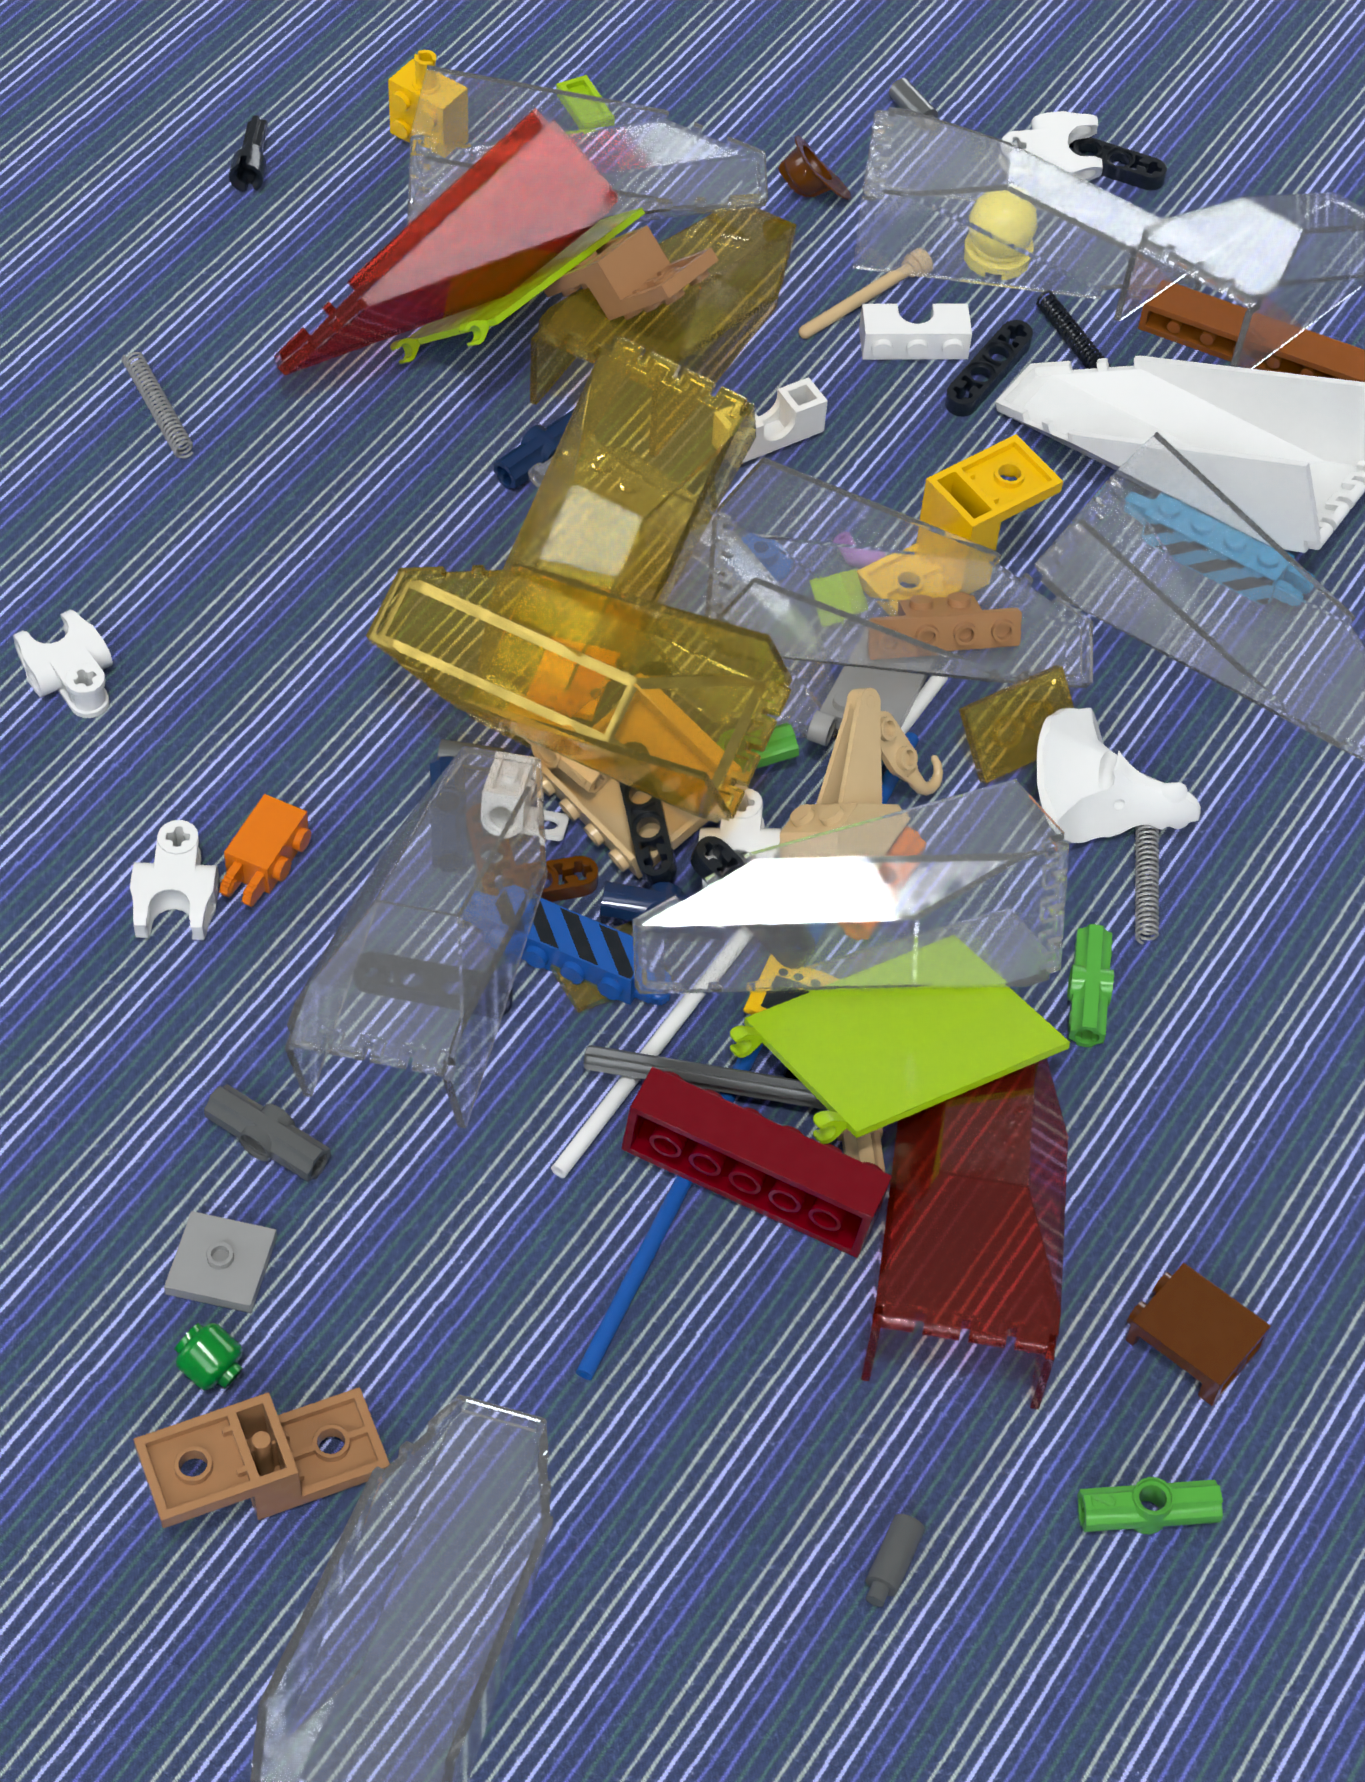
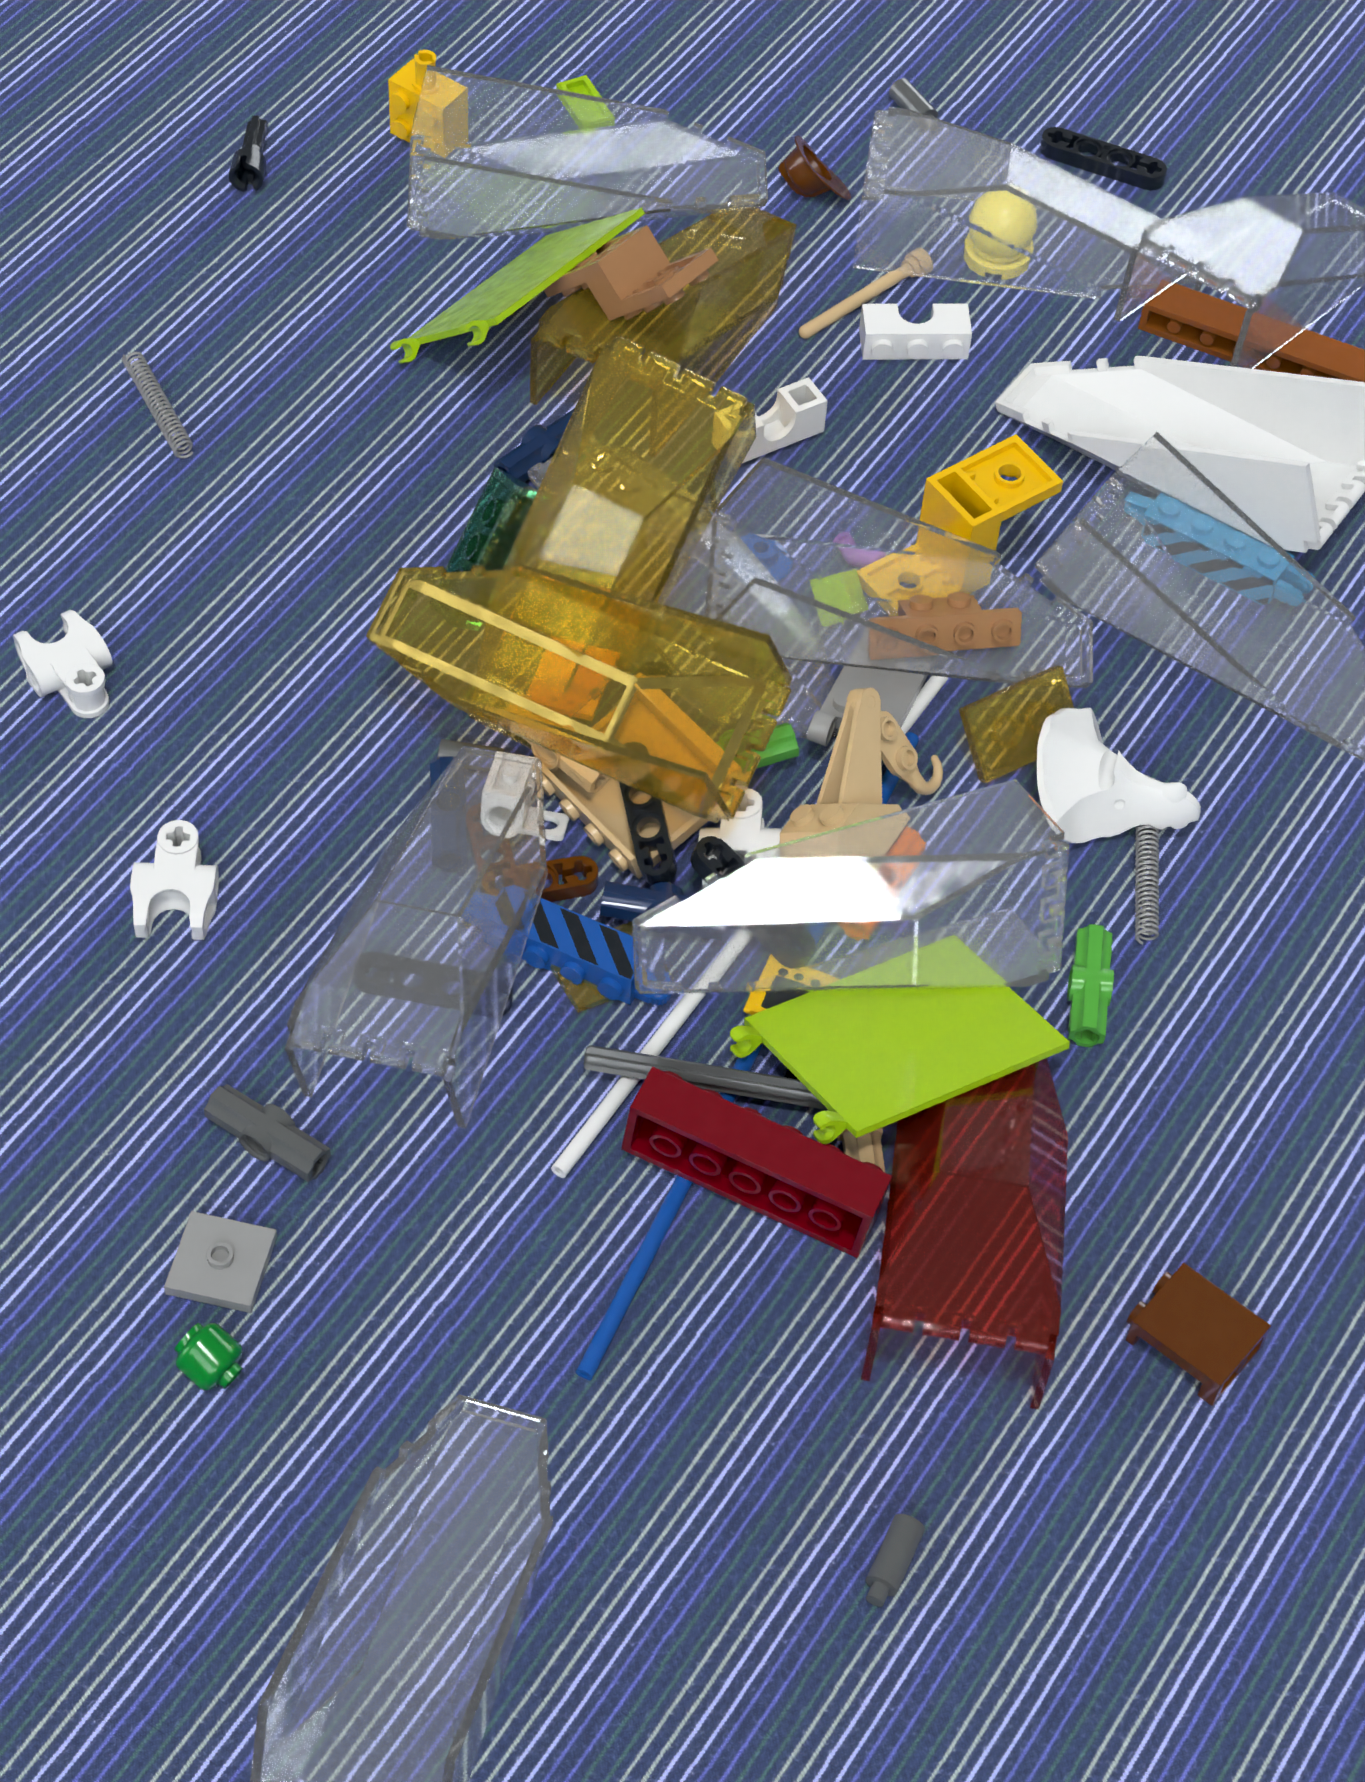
(260, 1456): medium nougat bracket -> none
(264, 848): orange hinge -> none
(469, 245): clear red windscreen -> none
(493, 524): none -> clear green slope
(992, 369): black beam -> none
(1051, 140): white piece -> none
(1070, 329): black piece -> none
(1177, 1503): bright green piece -> none

